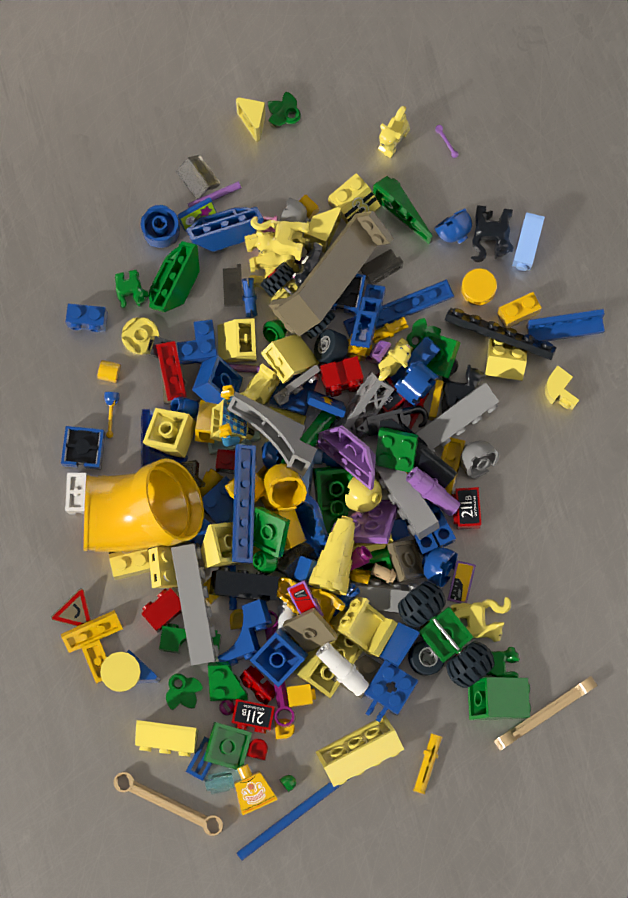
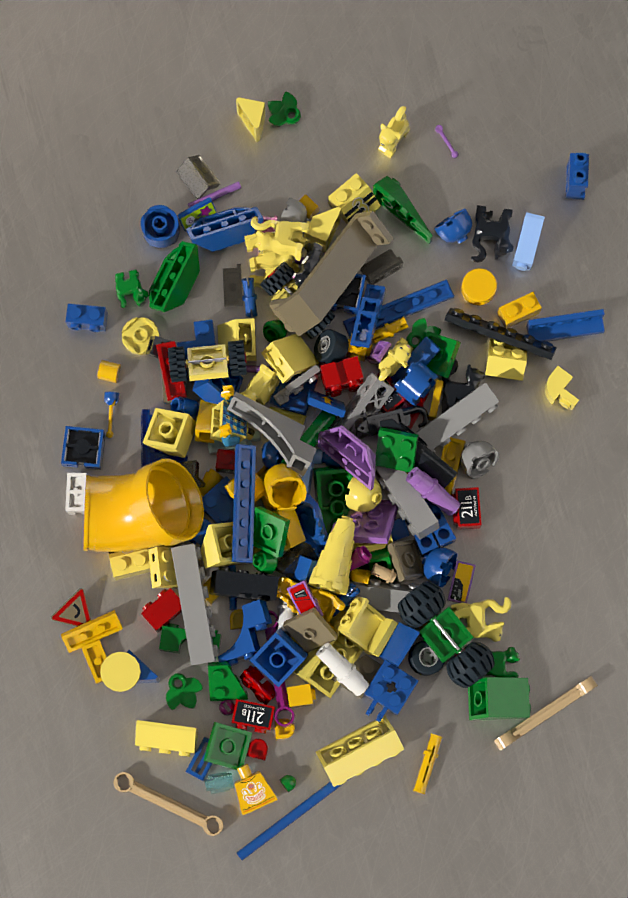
(207, 362): none -> plate
(577, 176): none -> blue hips

